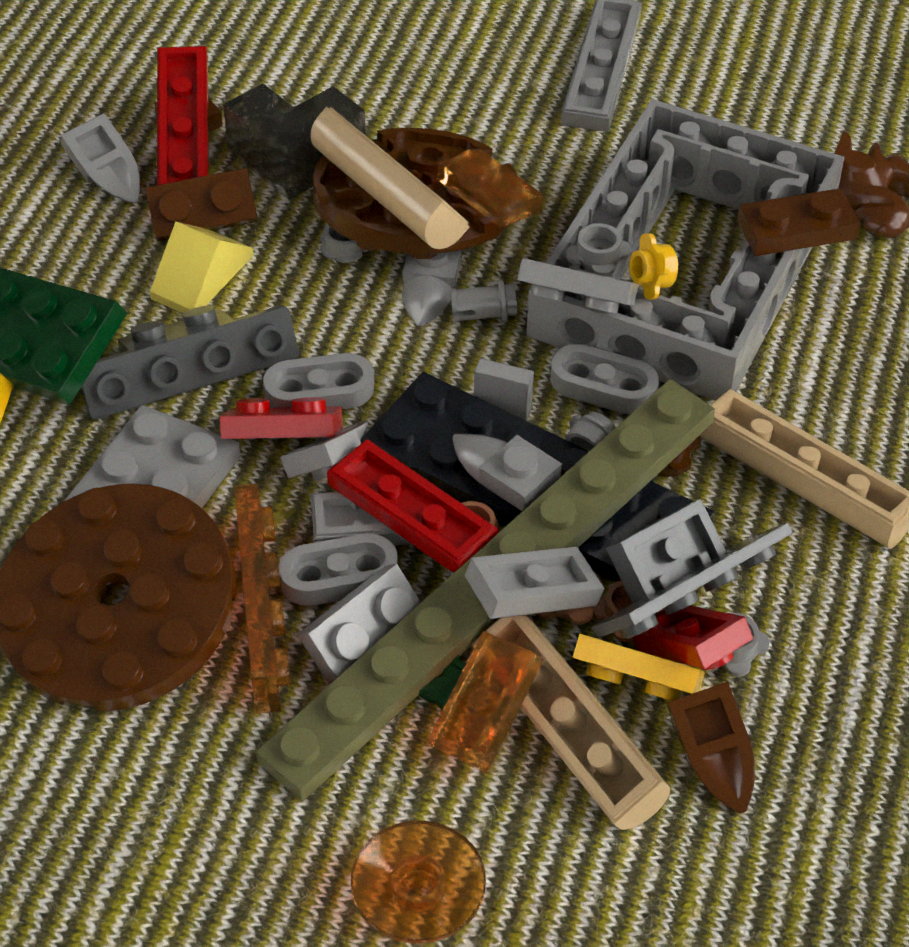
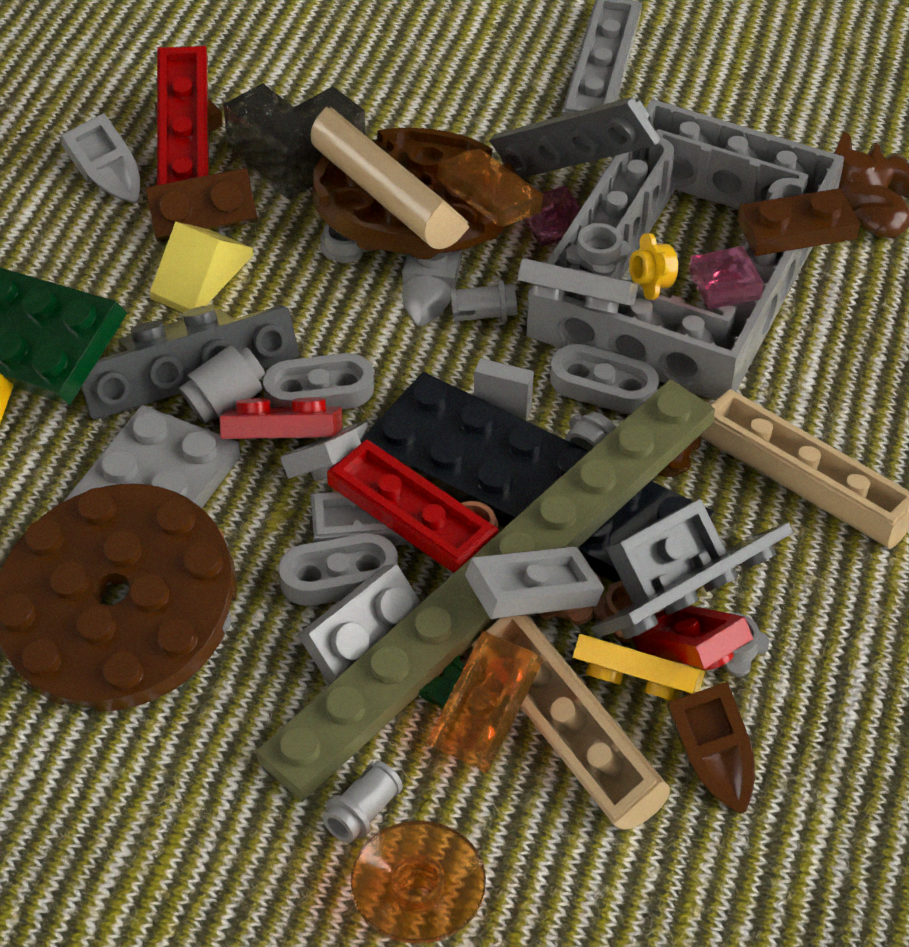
(221, 382): none -> light grey brick
(263, 615): clear orange plate -> none
(352, 812): none -> light grey pin
(510, 469): light grey plate -> none
(557, 214): none -> clear pink plate
(577, 138): none -> dark grey bracket
(726, 277): none -> clear pink plate

